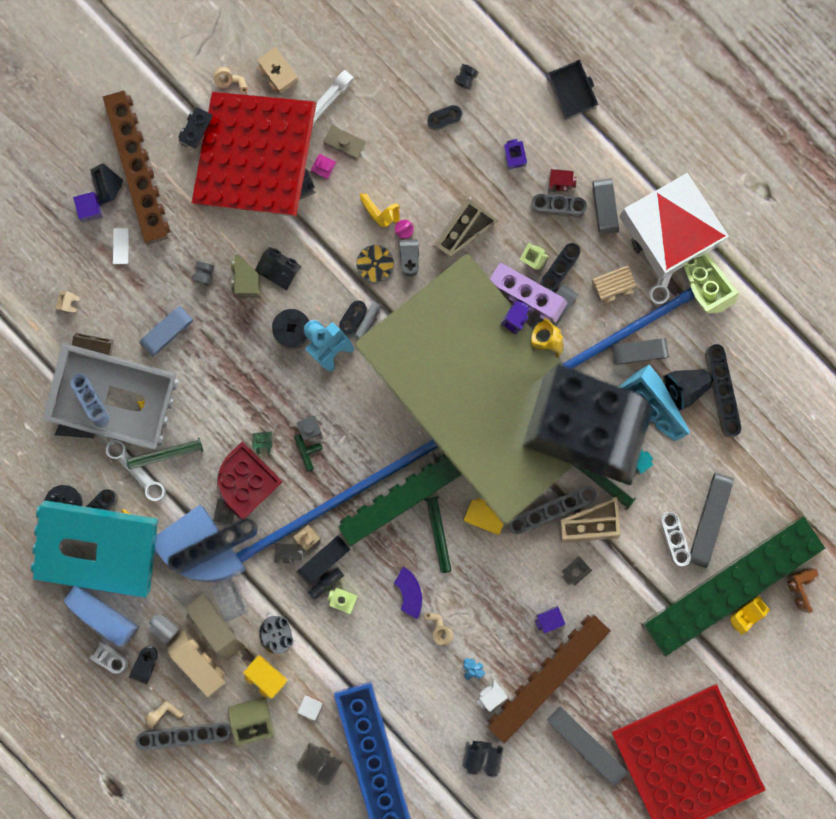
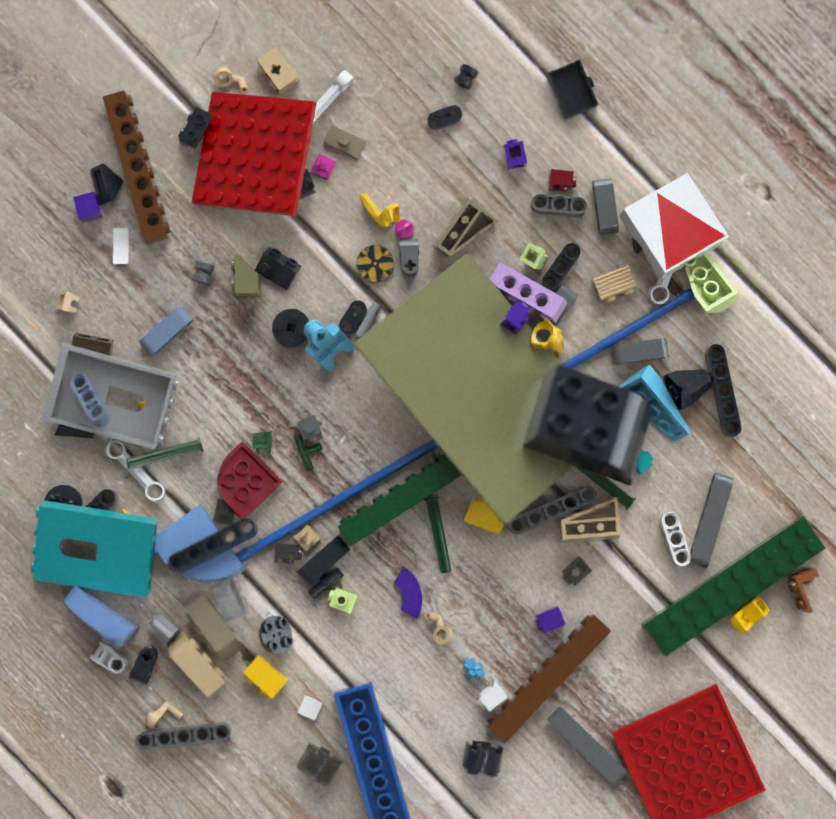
(251, 721): olive slope -> none

